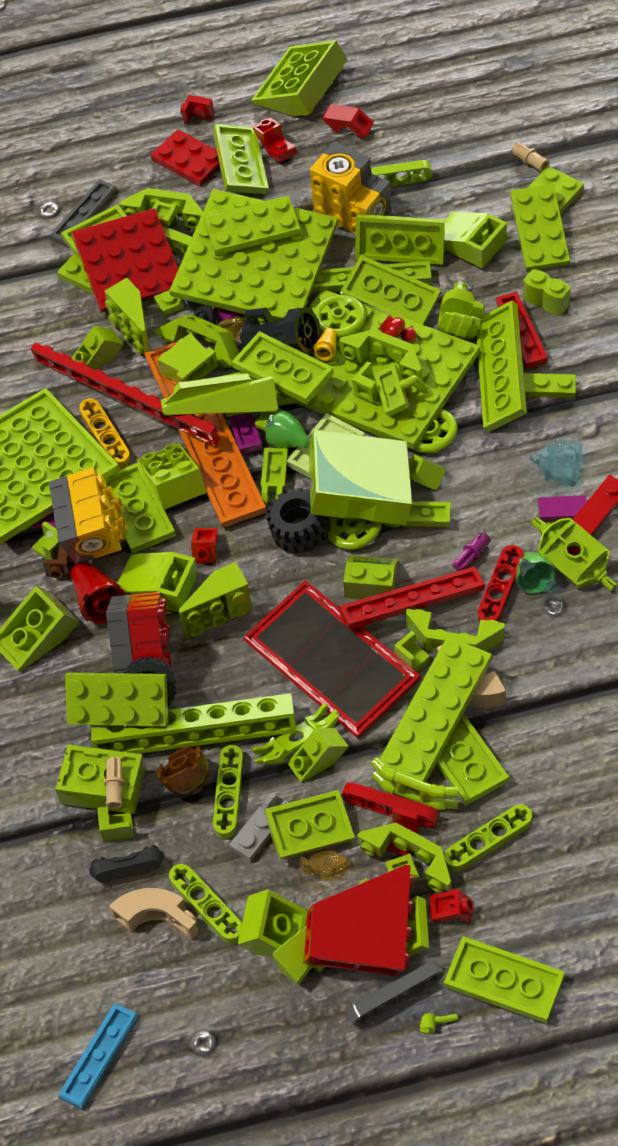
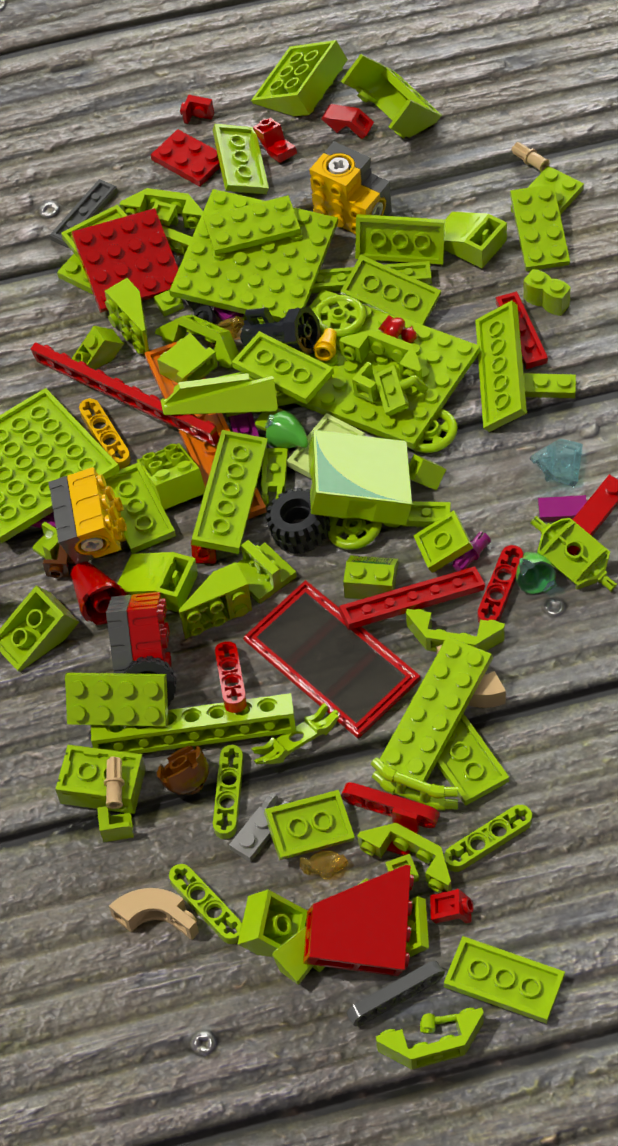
(98, 1056): dark azure tile -> none
(123, 867): black piece -> none
(229, 492): none -> lime plate
(230, 676): none -> red beam
(264, 570): none -> lime bracket
(317, 753): lime slope -> none
(391, 171): lime beam -> none
(393, 95): none -> lime windscreen
(393, 1043): none -> lime slope
(411, 653): lime panel -> none
(443, 541): none -> lime plate
(460, 313): lime piece -> none

